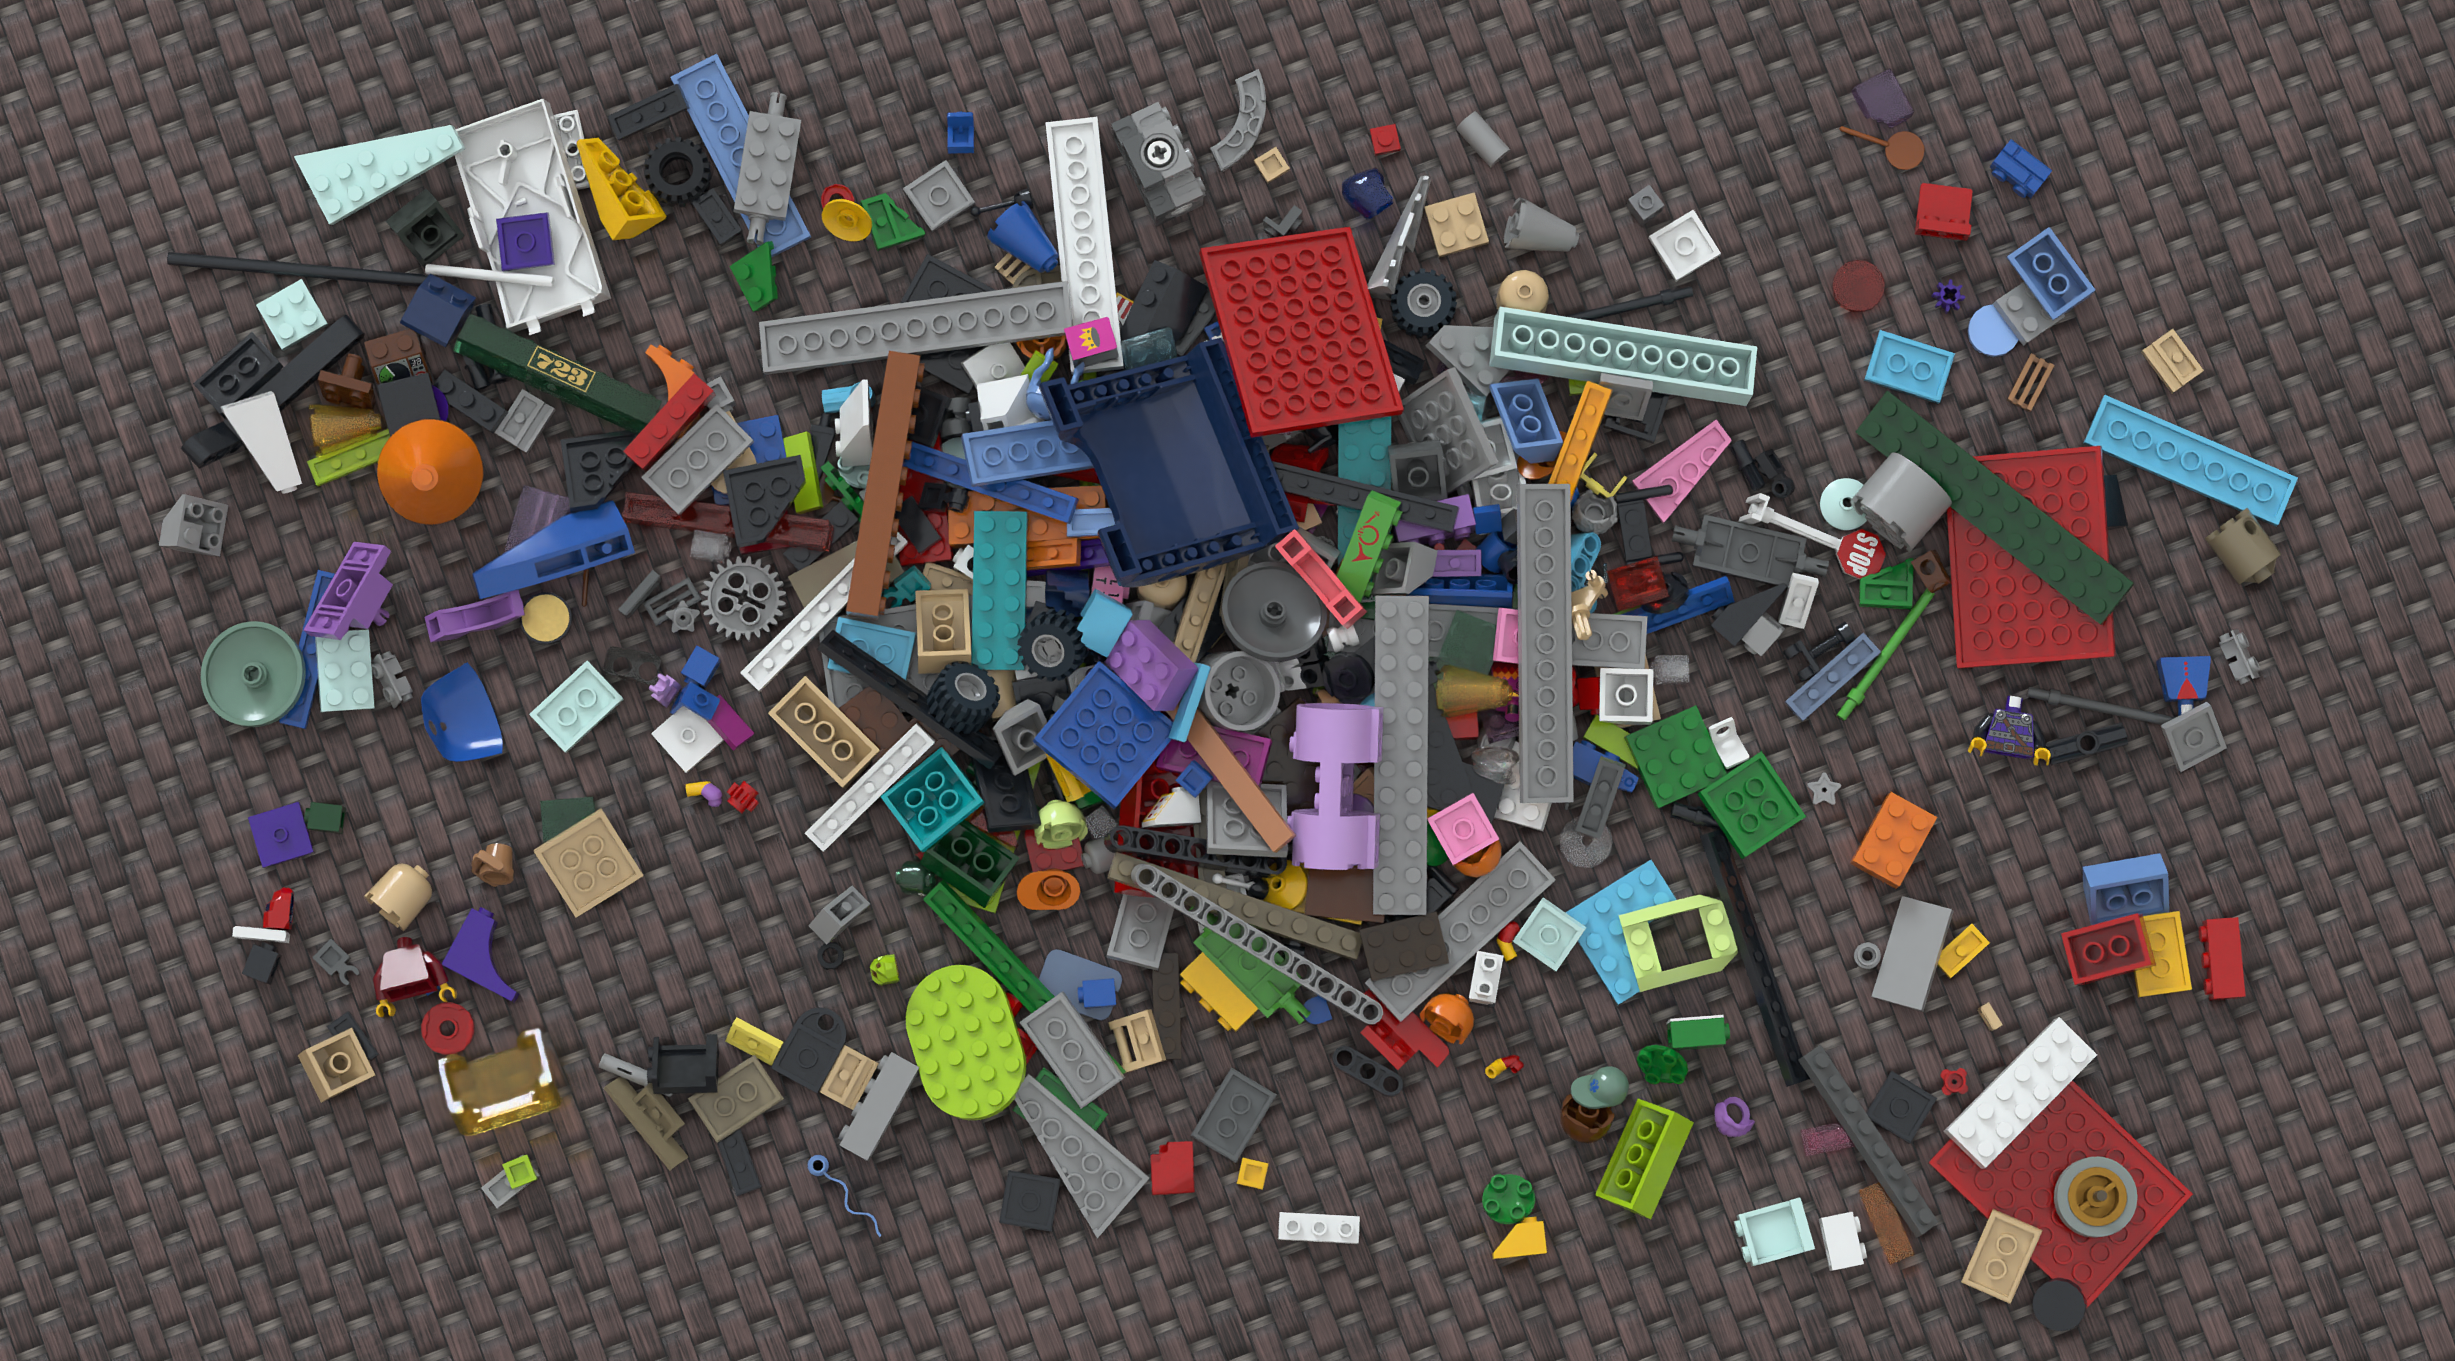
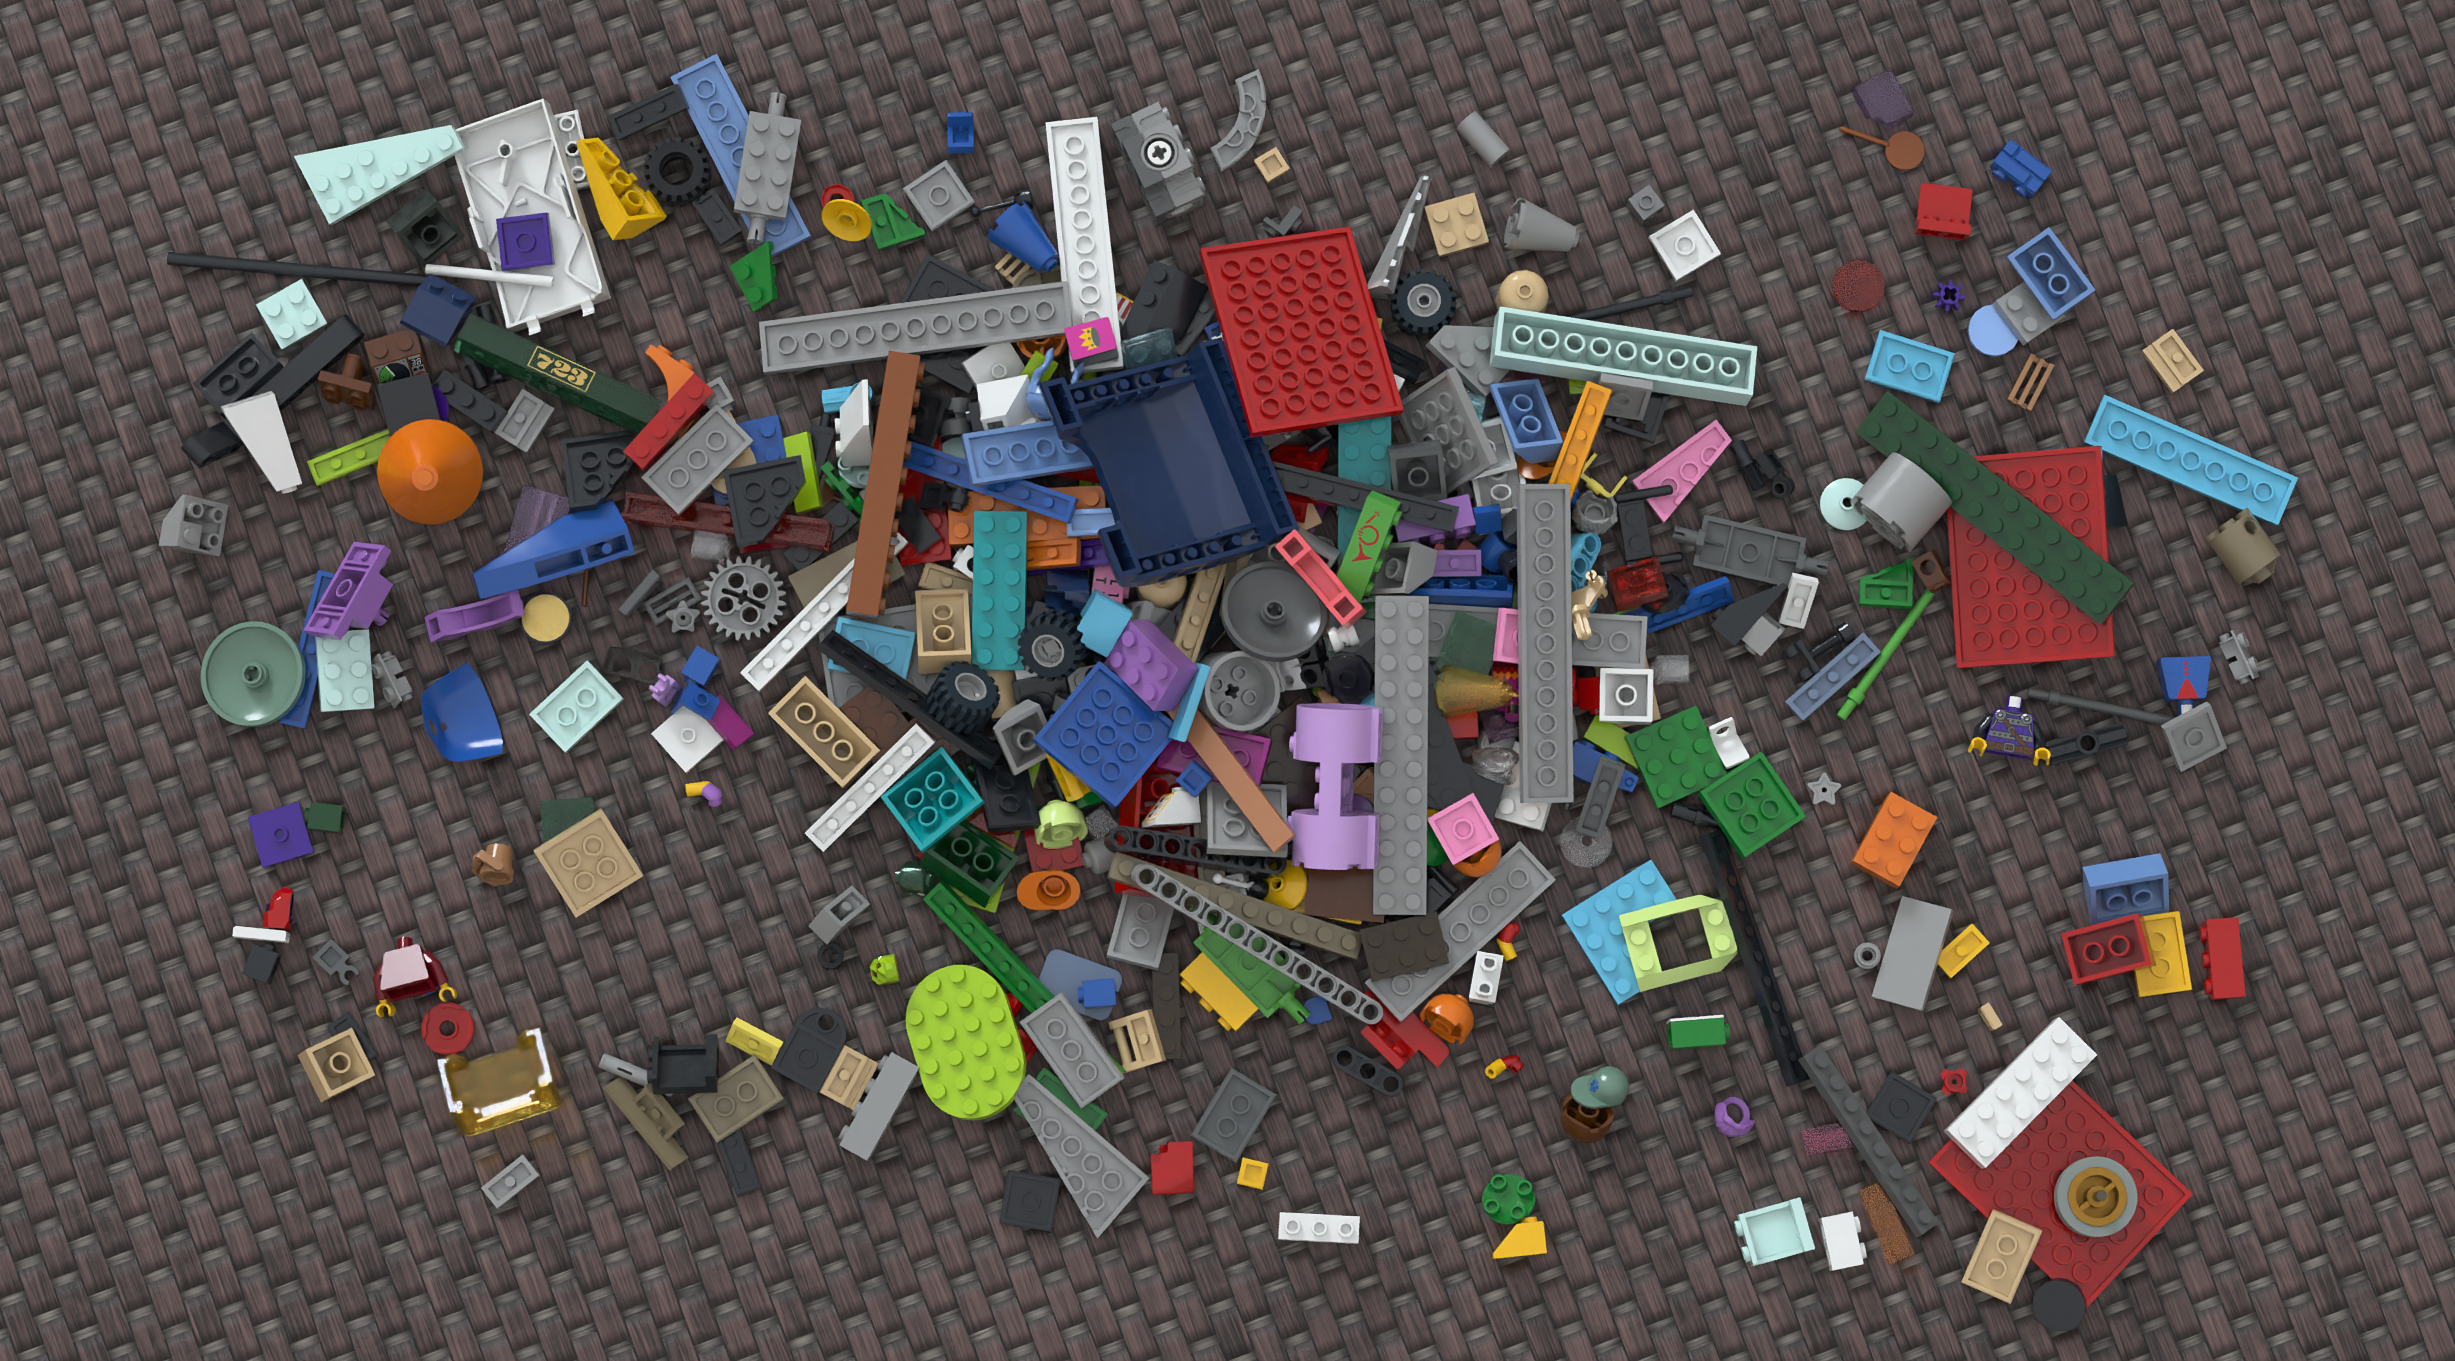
(341, 426): clear yellow cone -> none
(401, 894): tan cylinder -> none
(473, 956): dark purple arch -> none
(519, 1171): lime tile -> none
(742, 797): red gear -> none
(823, 1172): medium blue flag -> none
(906, 585): teal plate -> none
(1035, 592): white plate -> none
(1366, 193): clear blue piece -> none
(1385, 139): red plate -> none
(1549, 934): light aqua plate -> none
(1644, 1158): lime slope -> none
(1662, 1065): green dish -> none
(1856, 552): white piece -> none

